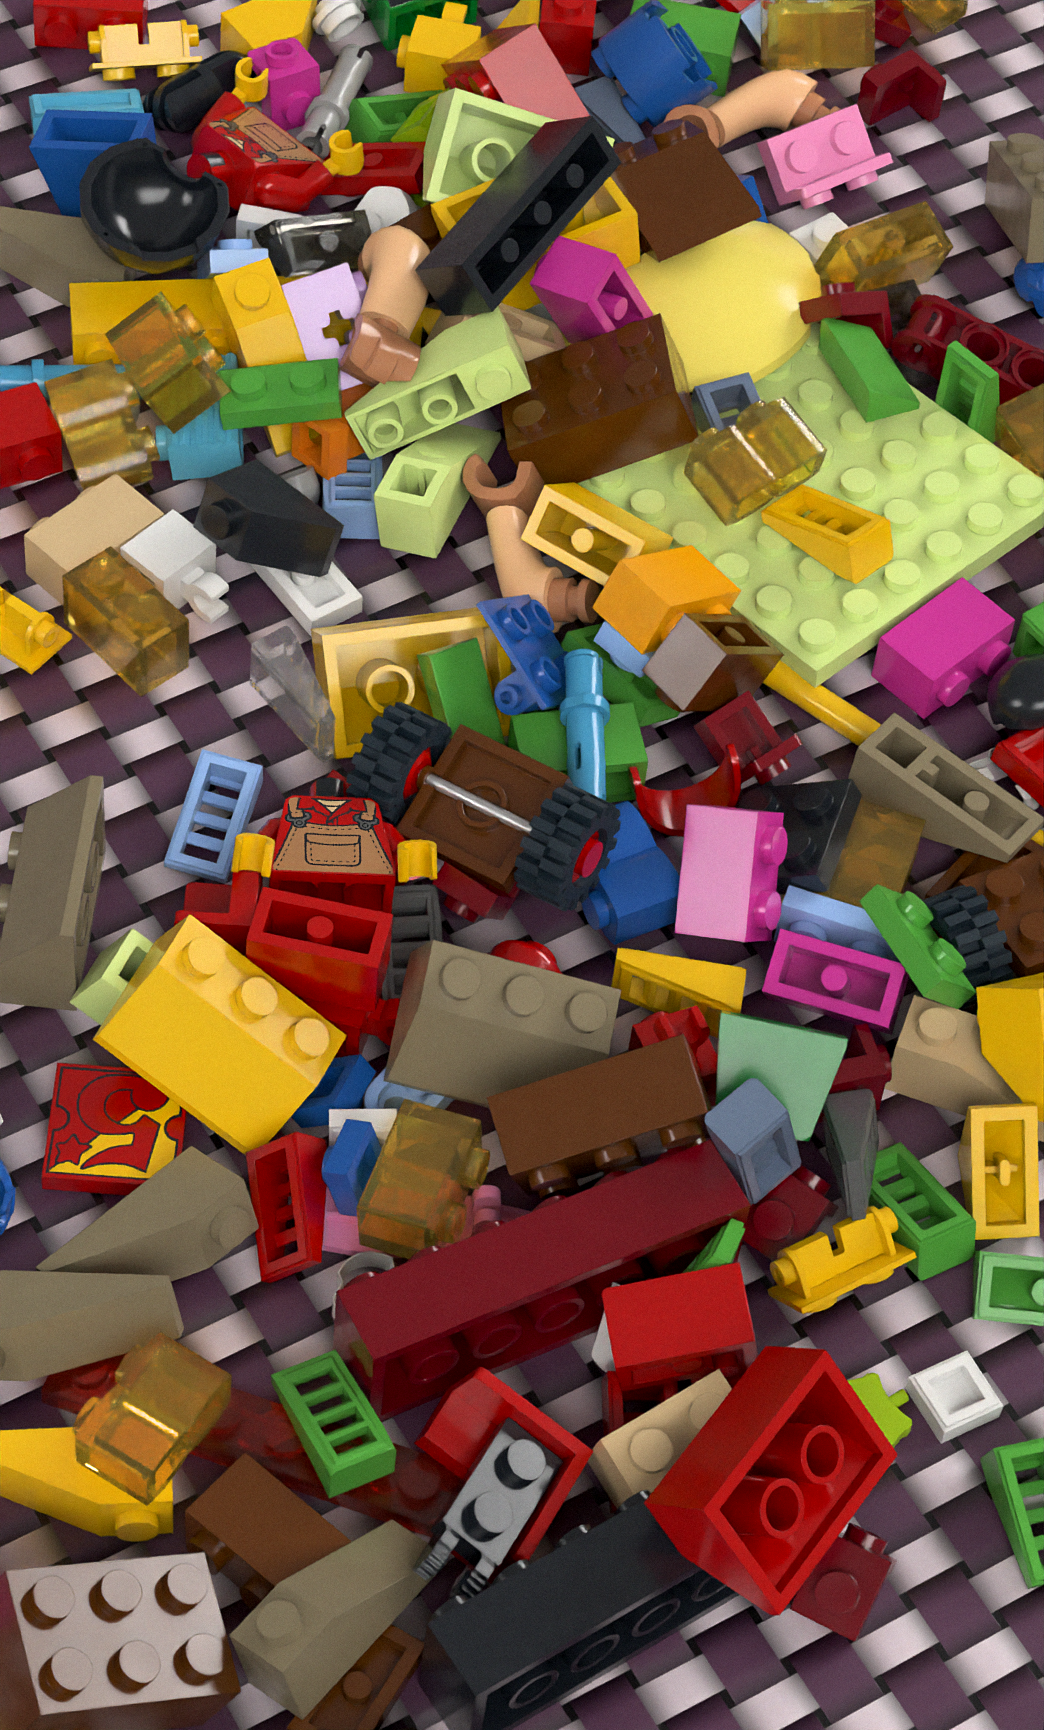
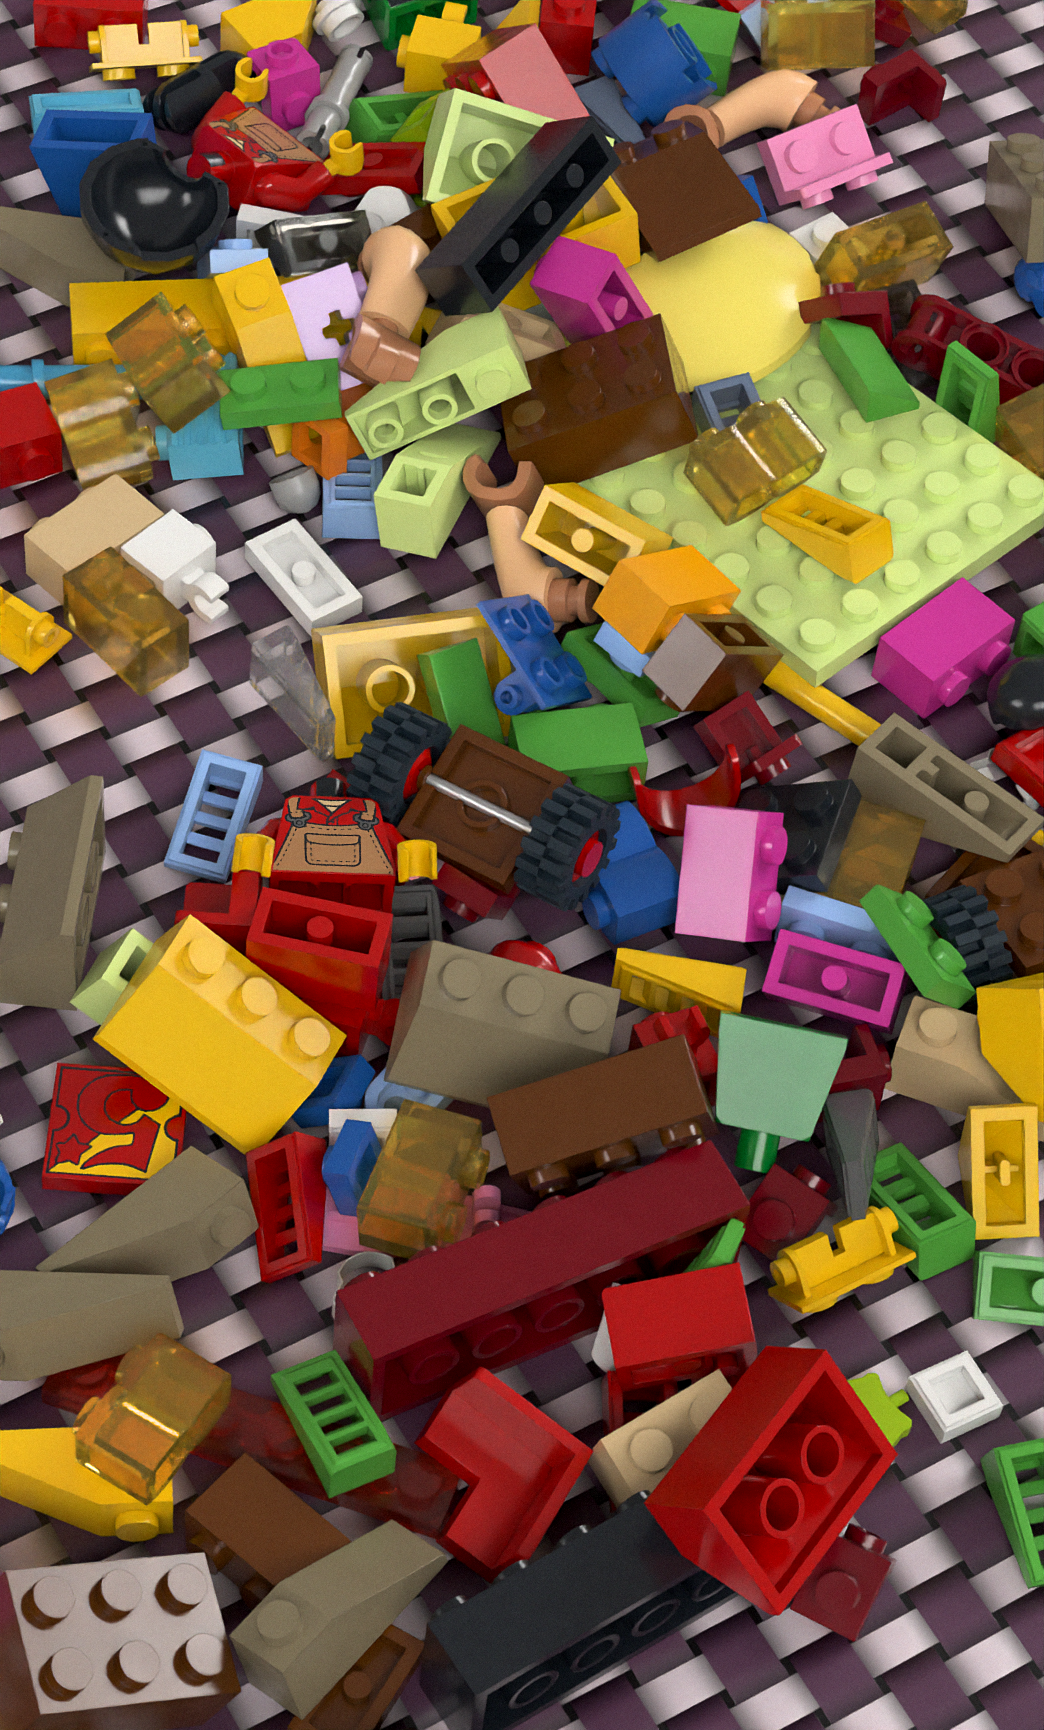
(267, 521): black slope -> none
(489, 1507): hinge -> none
(585, 715): dark azure pin -> none
(754, 1138): sand blue slope -> none

